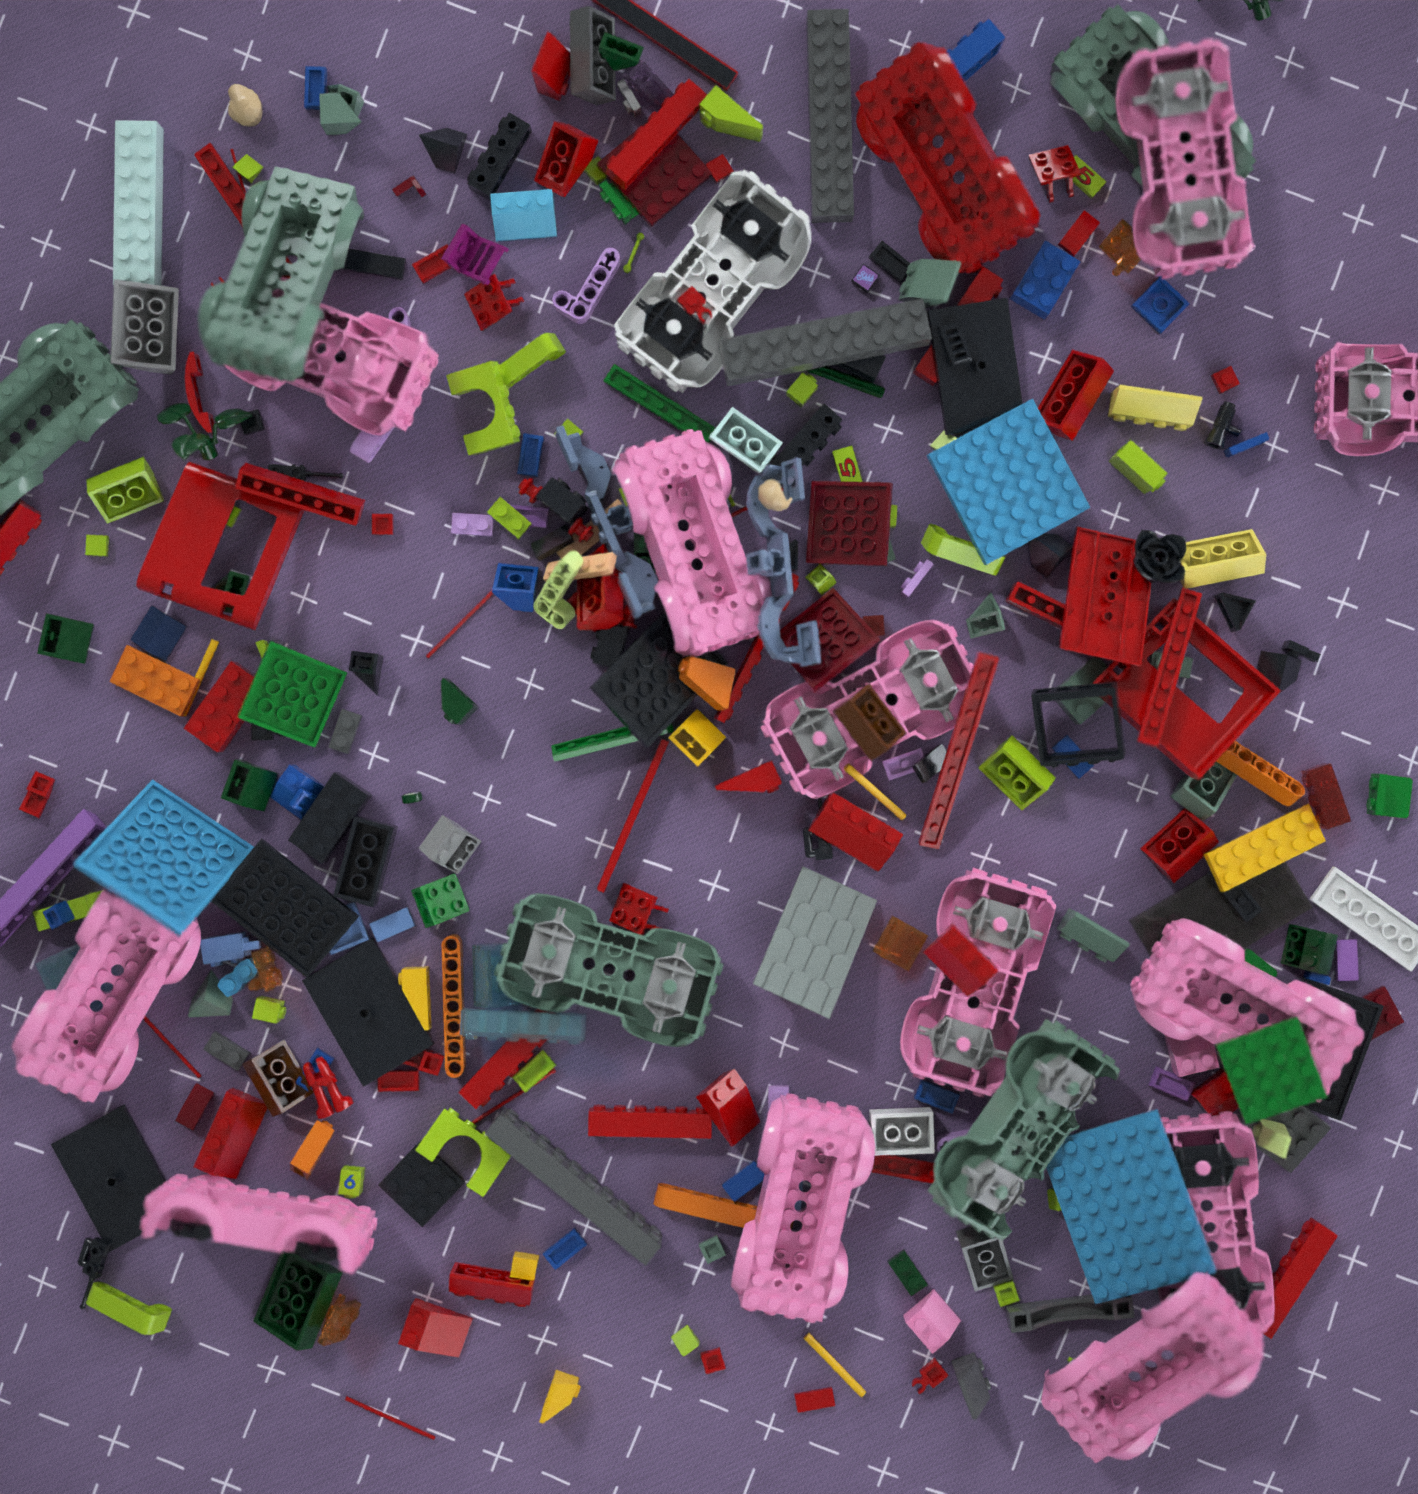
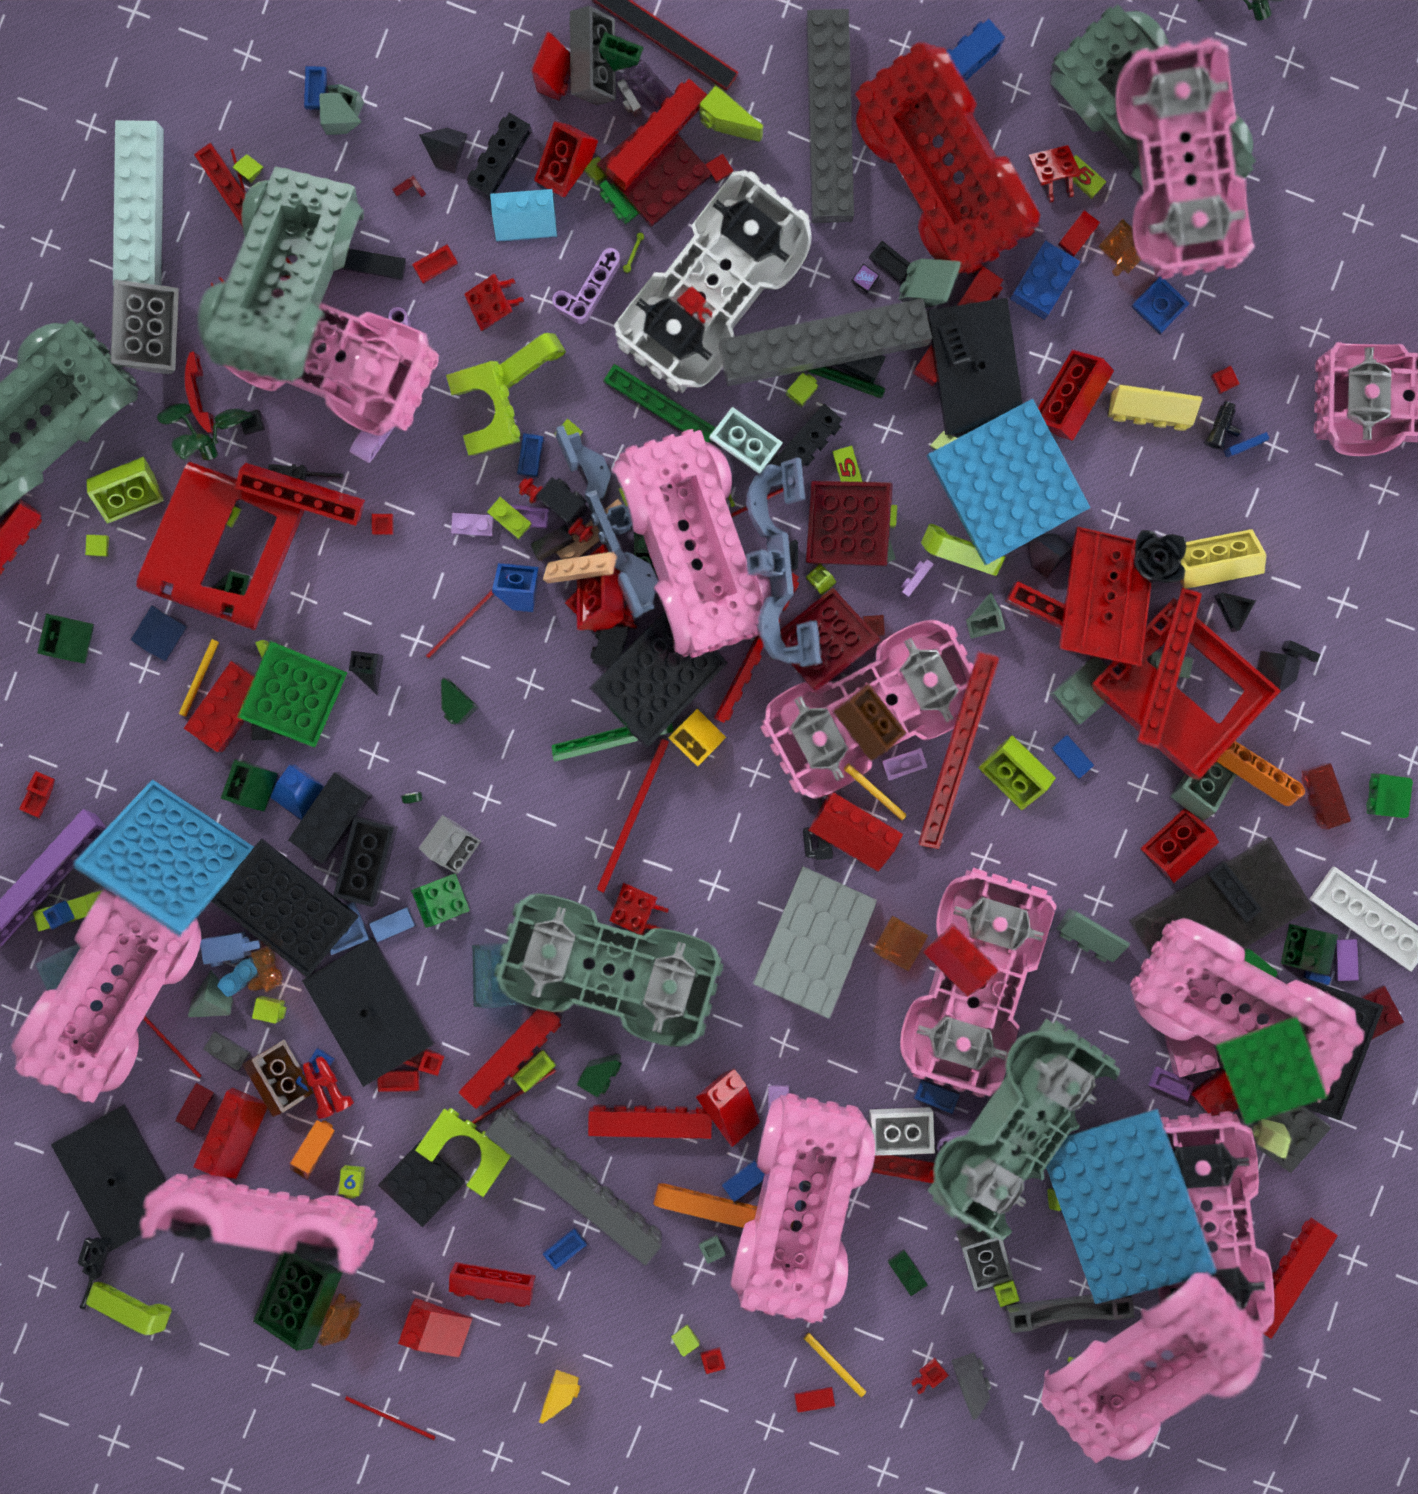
(155, 680): orange plate -> none
(244, 105): tan hair -> none
(302, 800): blue tile -> none
(345, 731): dark grey plate -> none
(416, 987): yellow slope -> none
(449, 1014): orange beam -> none
(473, 255): magenta plate -> none
(523, 1024): clear light blue brick -> none
(524, 1265): yellow panel -> none
(550, 600): yellowish green beam -> none
(597, 1074): none -> dark green slope
(708, 680): orange slope -> none
(754, 780): red slope -> none
(772, 496): tan hair -> none
(930, 763): black tile -> none
(932, 1321): bright pink slope -> none
(1075, 692): black window -> none
(1138, 467): lime brick -> none
(1264, 847): yellow plate -> none

